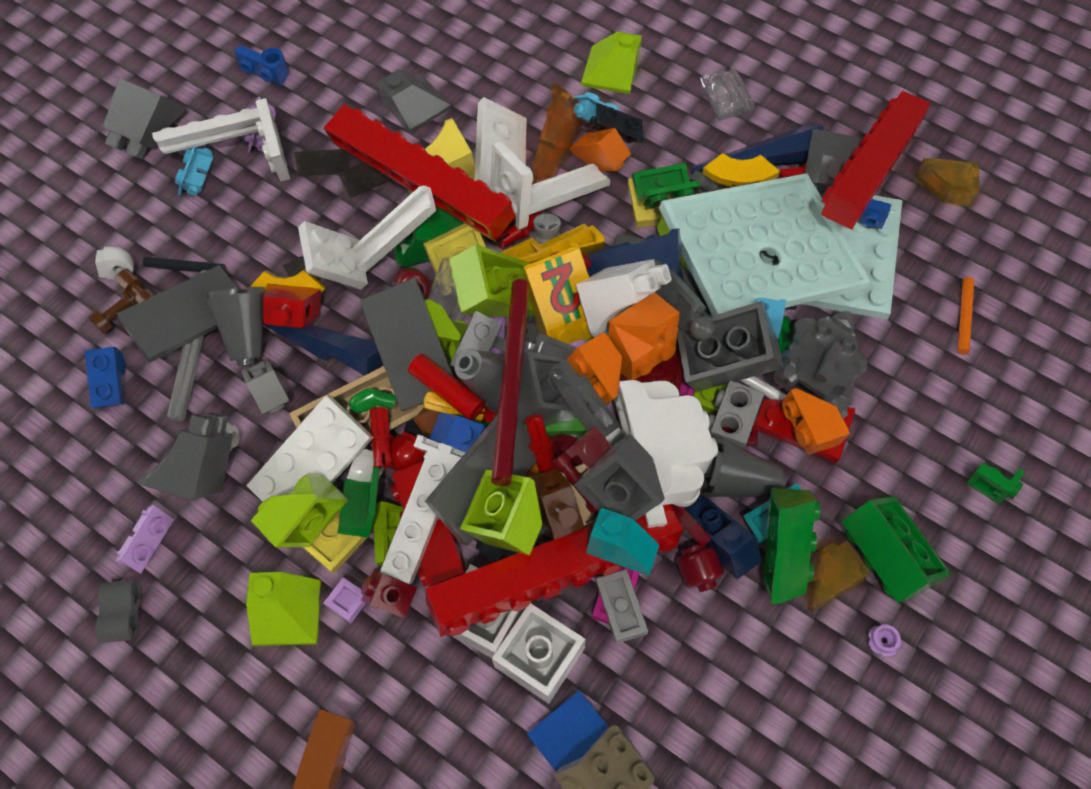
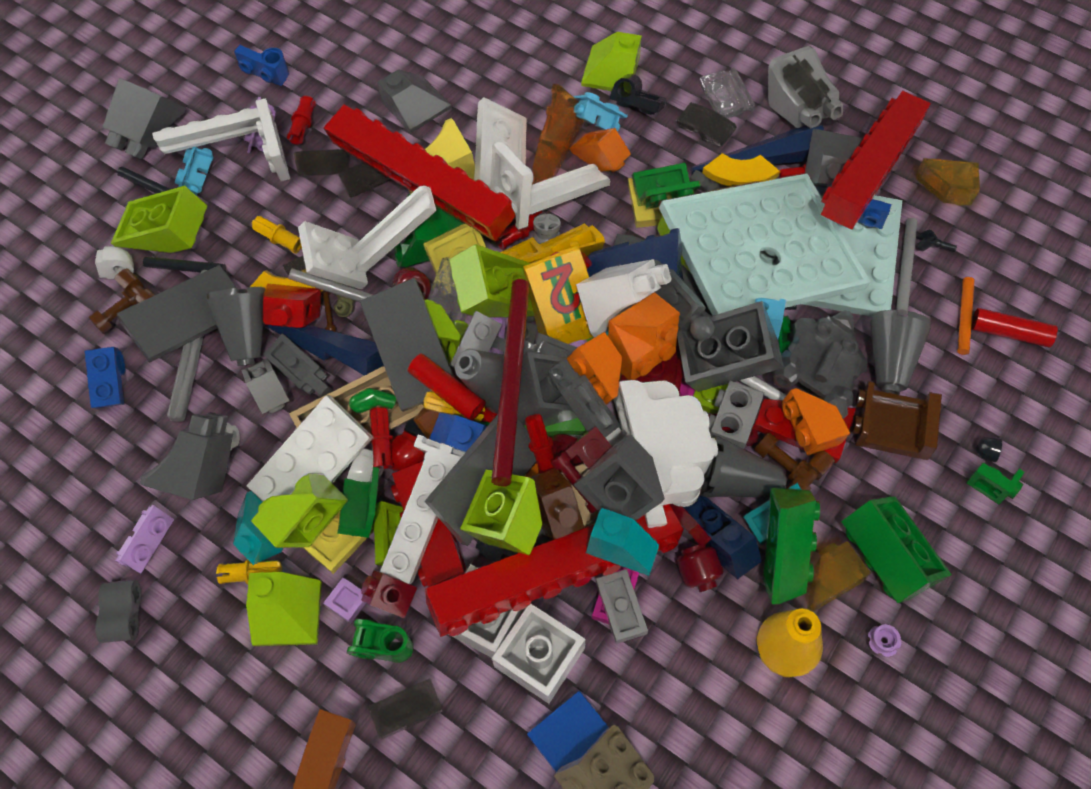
(141, 180): none -> black bar
(161, 221): none -> lime slope
(240, 571): none -> yellow axle
(248, 537): none -> teal slope
(277, 234): none -> yellow axle
(297, 366): none -> dark grey hinge
(301, 120): none -> red pin
(327, 285): none -> light grey bar
(330, 326): none -> reddish brown hinge
(344, 306): none -> olive arm
(373, 642): none -> green piece
(405, 709): none -> clear smoke plate
(628, 126): black hinge -> none
(646, 101): none -> black plate
(708, 123): none -> clear smoke slope
(786, 100): none -> light grey hips
(791, 642): none -> yellow cone
(802, 472): none -> reddish brown bar
(814, 90): none -> clear smoke hinge
(897, 347): none -> dark grey cone
(897, 422): none -> reddish brown panel
(906, 266): none -> light grey bar
(929, 238): none -> black hand
(989, 448): none -> black hinge
(1014, 327): none -> red piece

